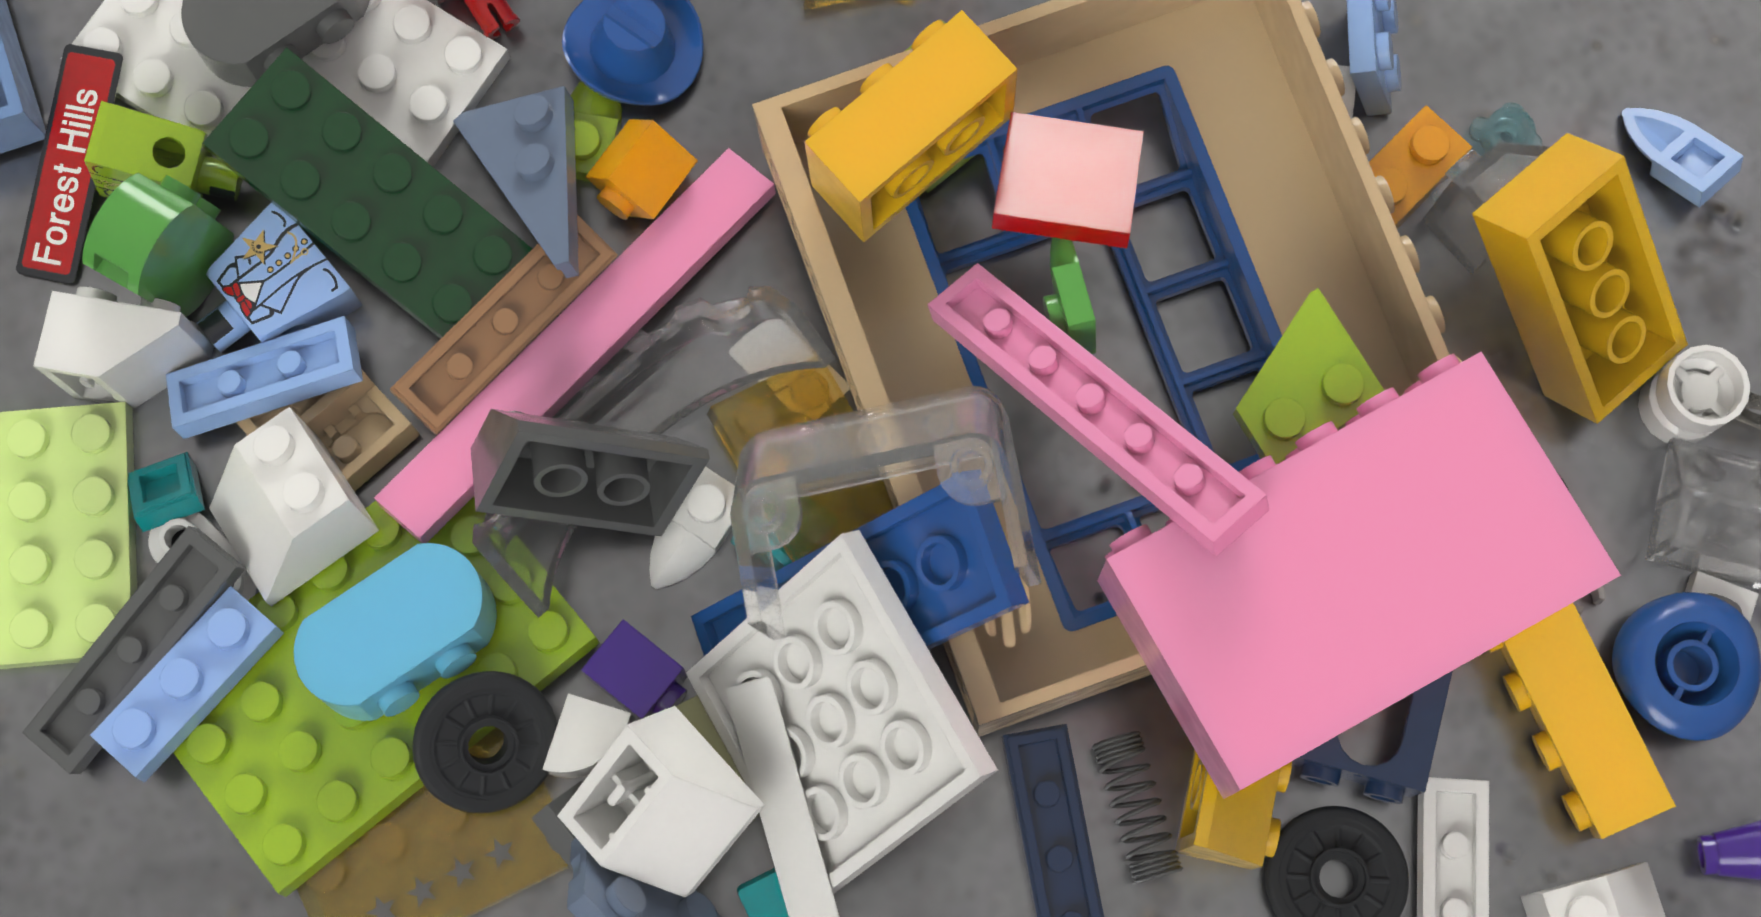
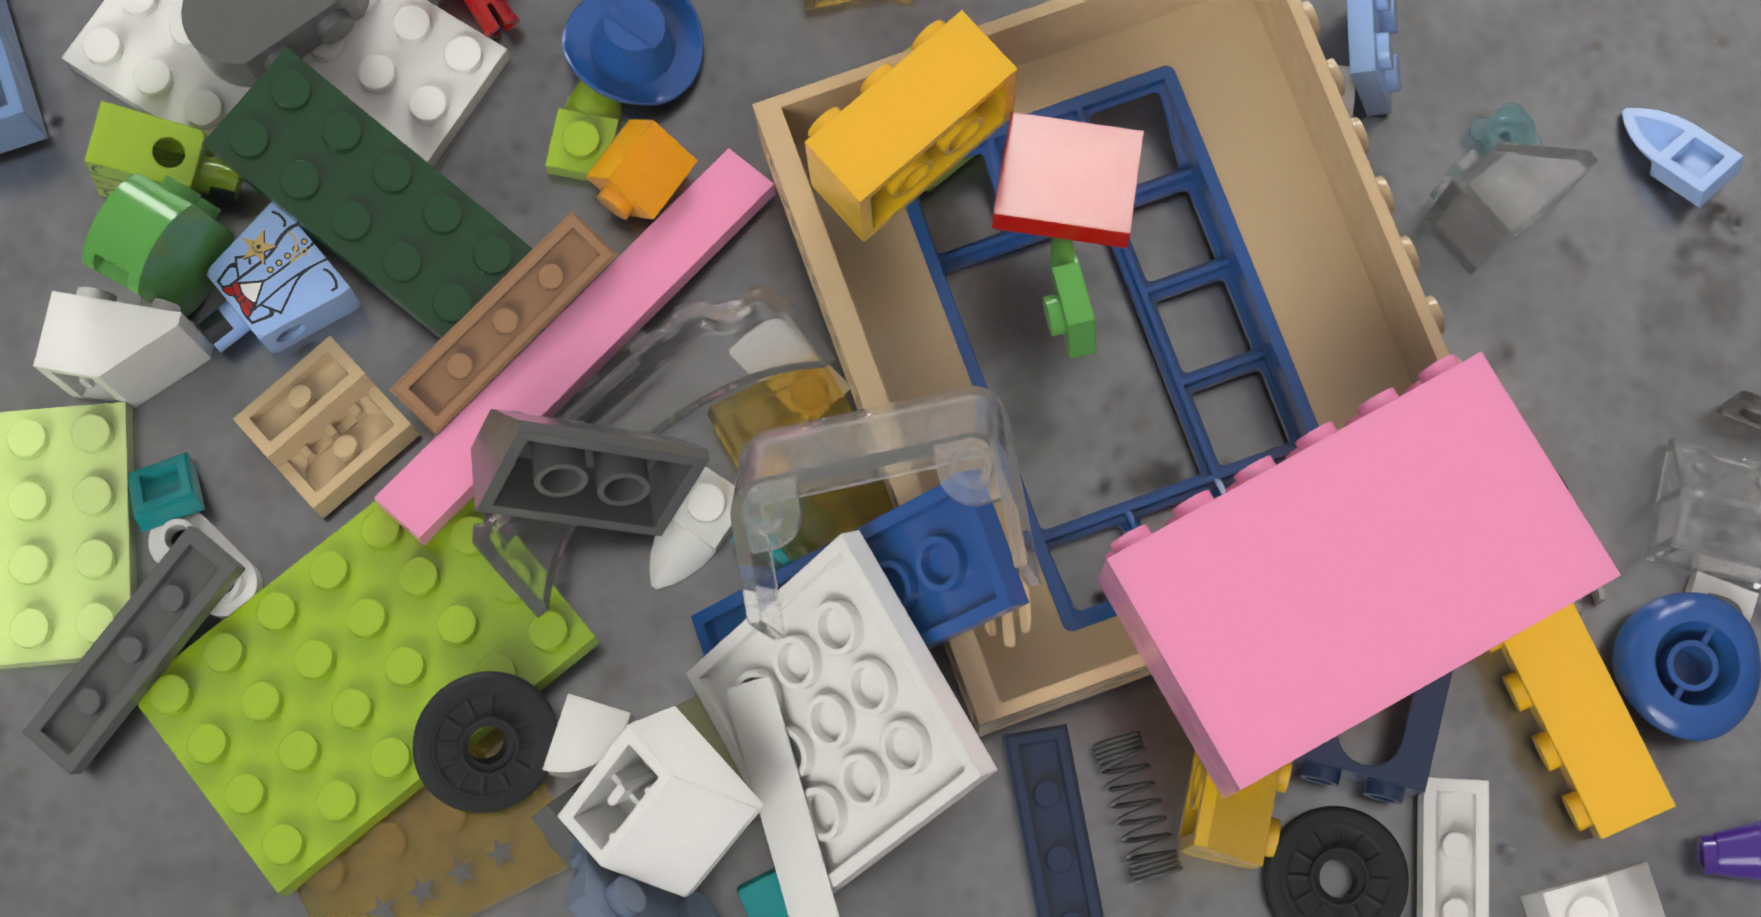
(63, 183): red sticker -> none
(186, 684): light blue plate -> none
(263, 377): light blue plate -> none
(287, 506): white slope -> none
(396, 633): medium azure brick -> none
(532, 159): sand blue wing -> none
(636, 672): dark purple brick -> none
(1100, 410): bright pink plate -> none
(1305, 382): lime wing -> none
(1417, 161): light orange brick -> none
(1581, 276): yellow brick -> none
(1694, 394): white wheel -> none

